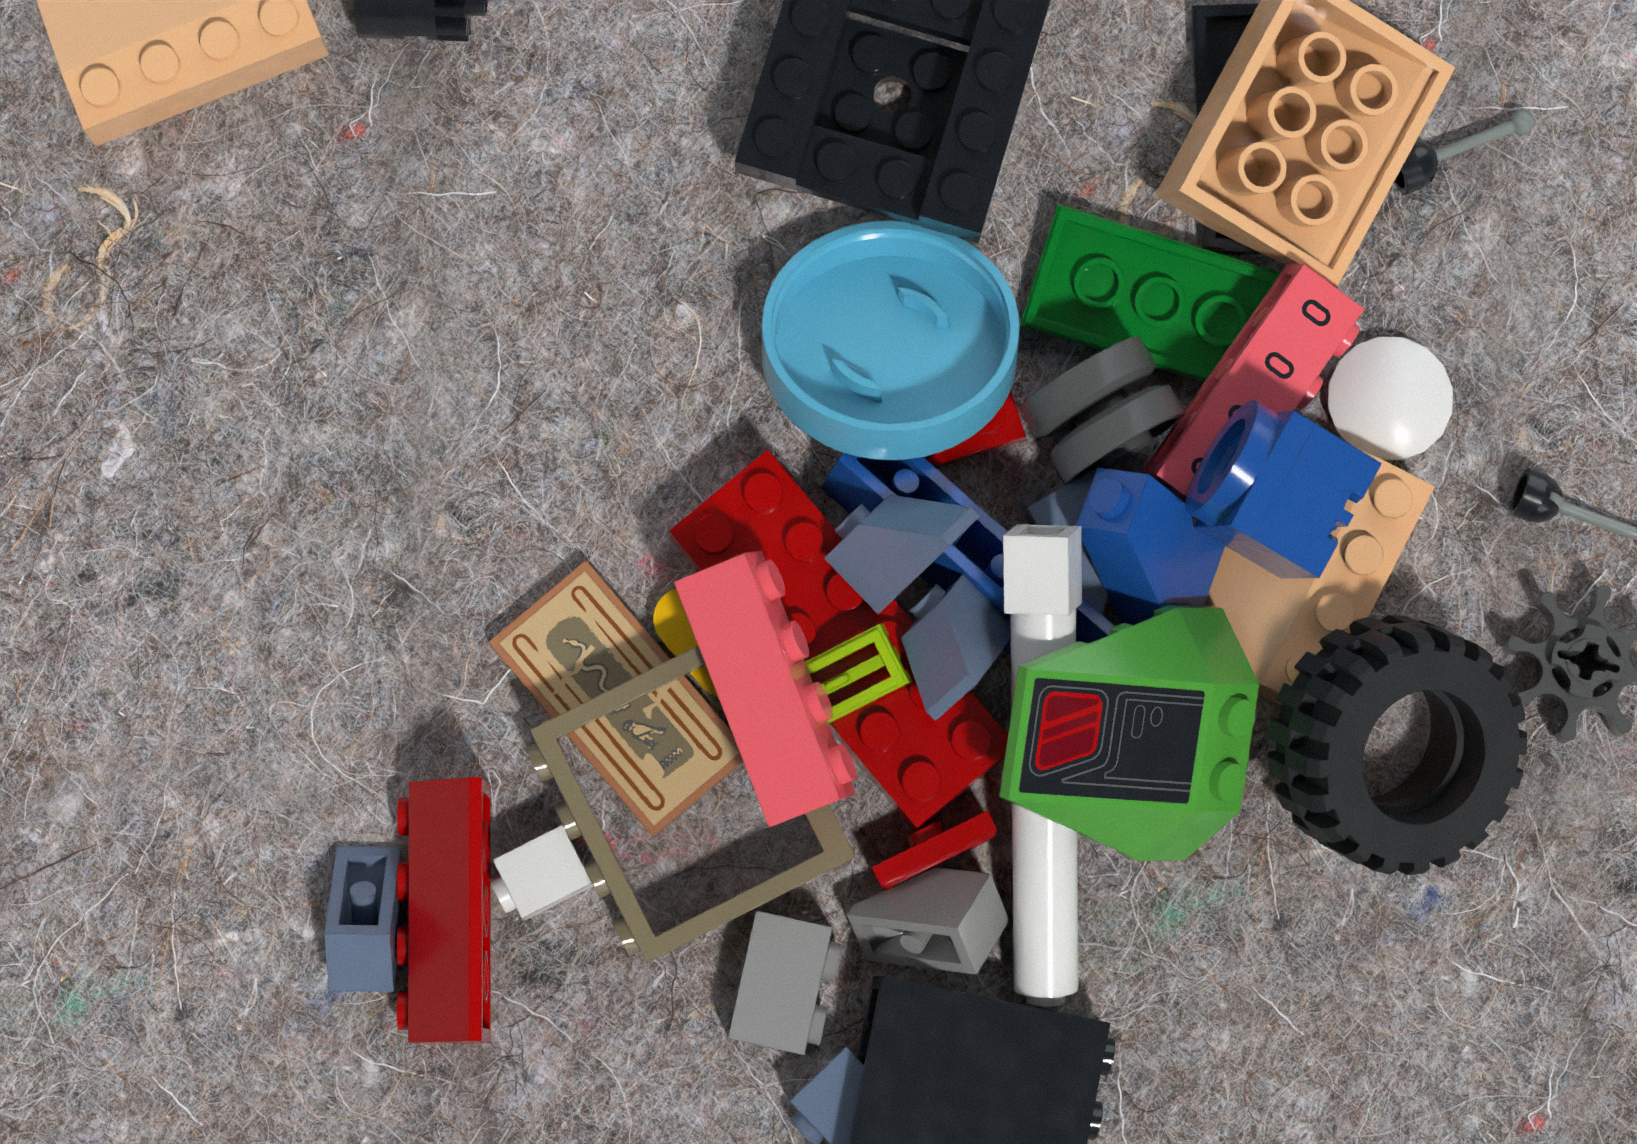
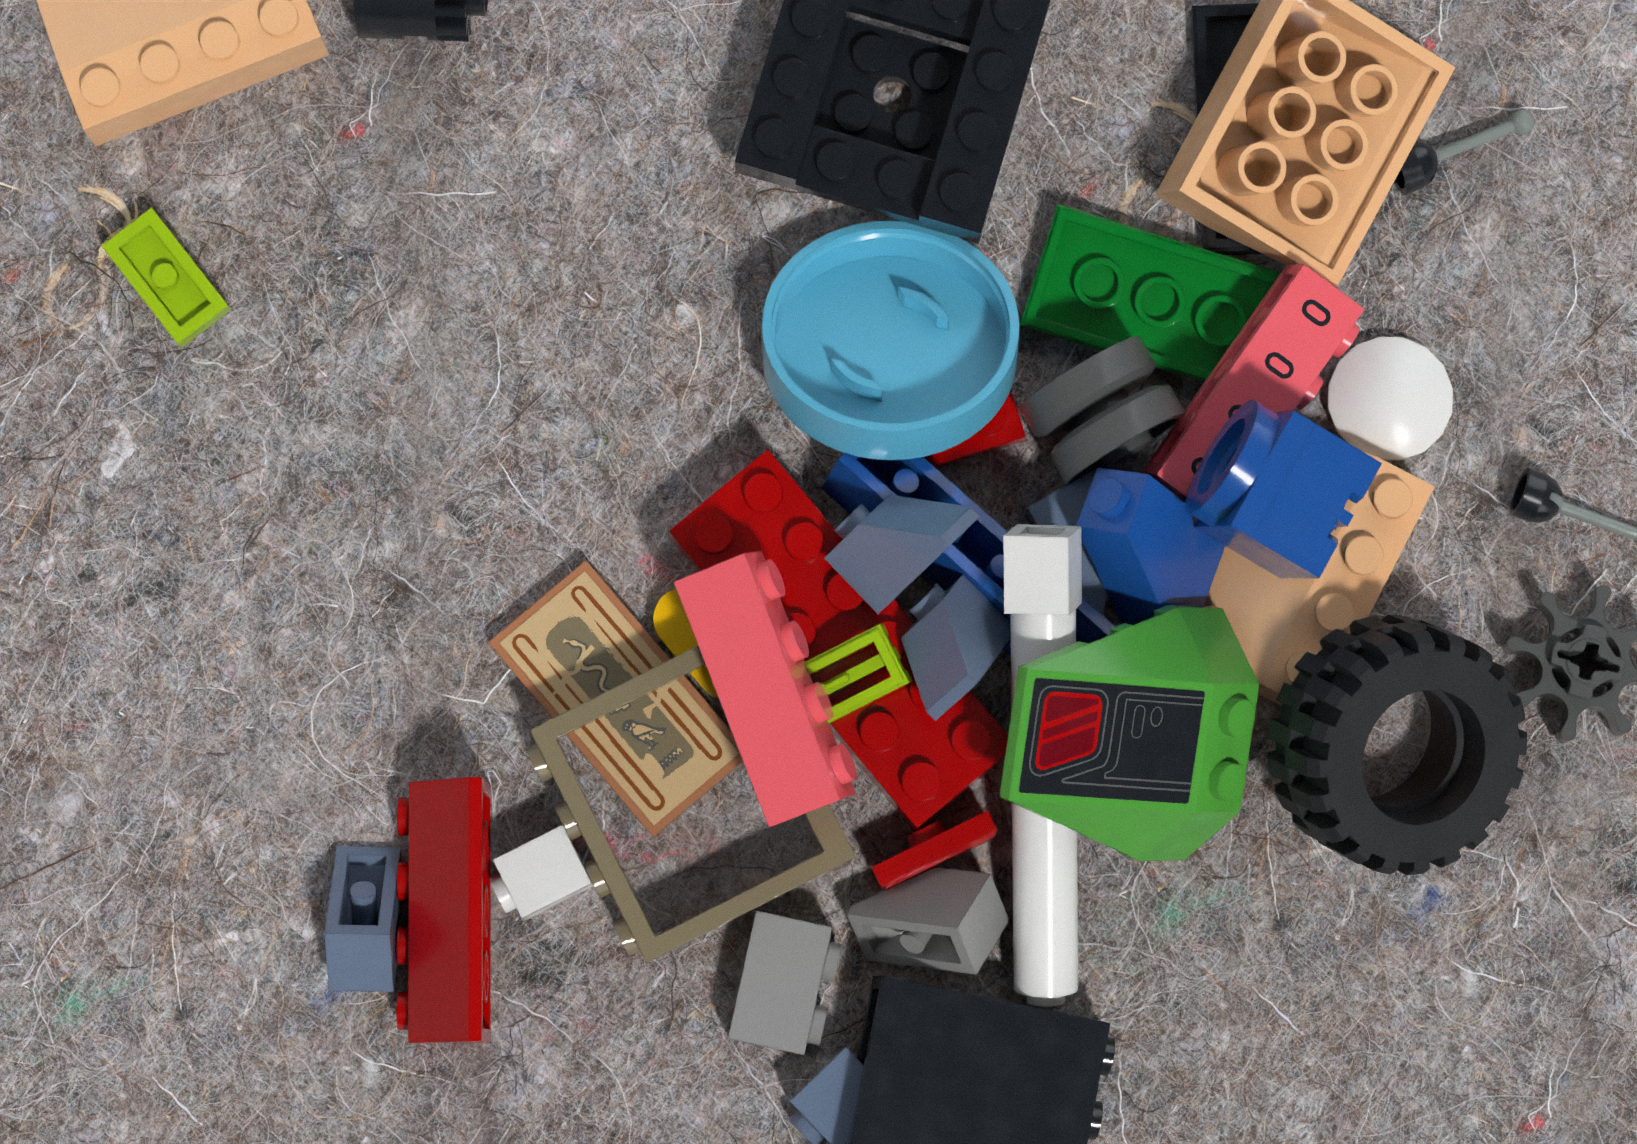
(166, 277): none -> lime plate

